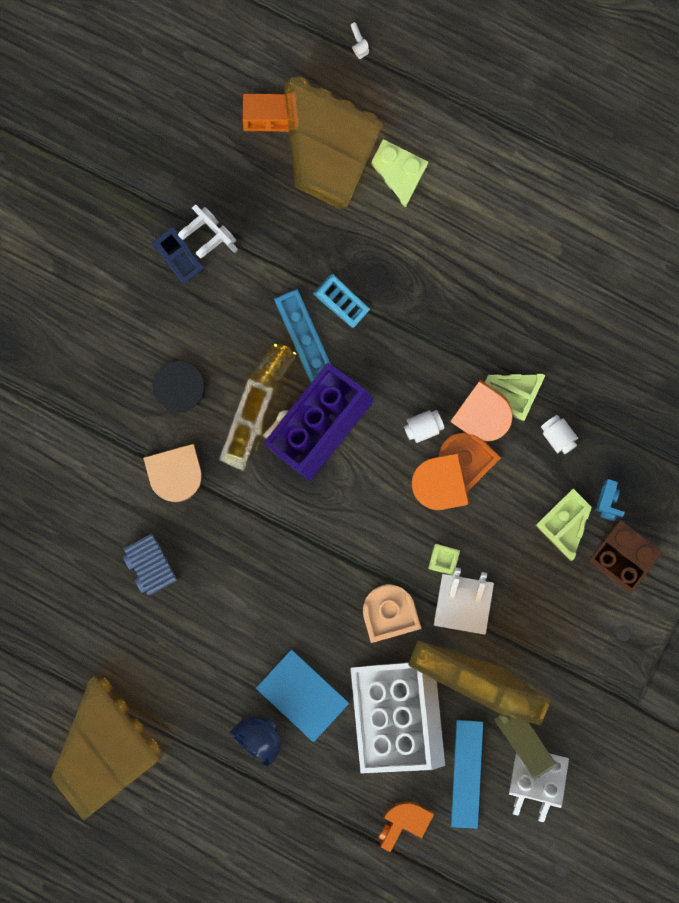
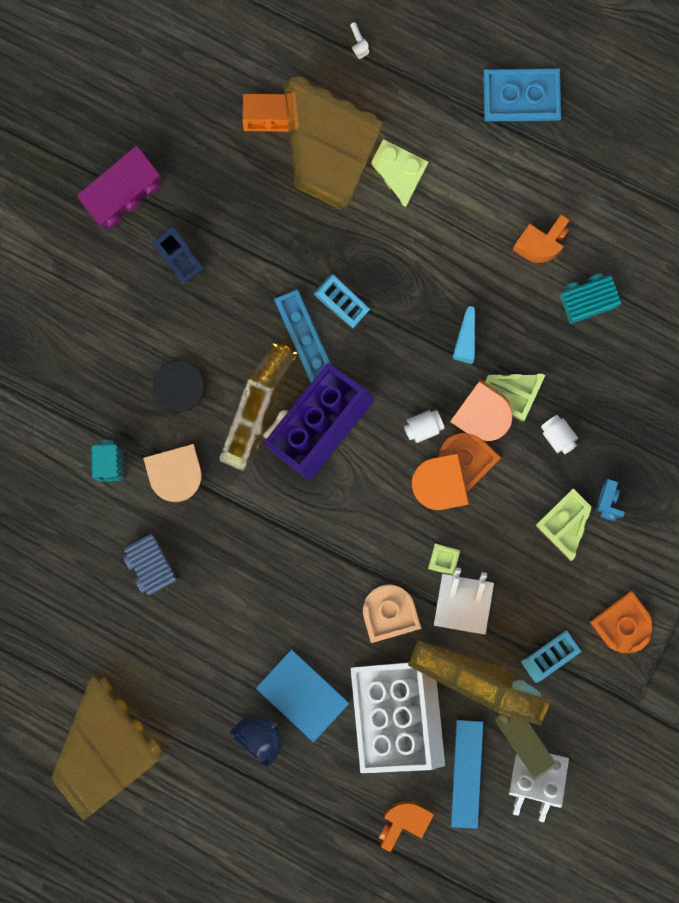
(107, 461): none -> teal brick
(120, 189): none -> magenta slope
(222, 233): white plate -> none
(465, 344): none -> medium azure slope
(522, 94): none -> dark azure tile
(533, 669): none -> medium azure slope
(541, 247): none -> orange brick
(590, 298): none -> teal brick
(624, 556): reddish brown slope -> none
(624, 625): none -> orange tile

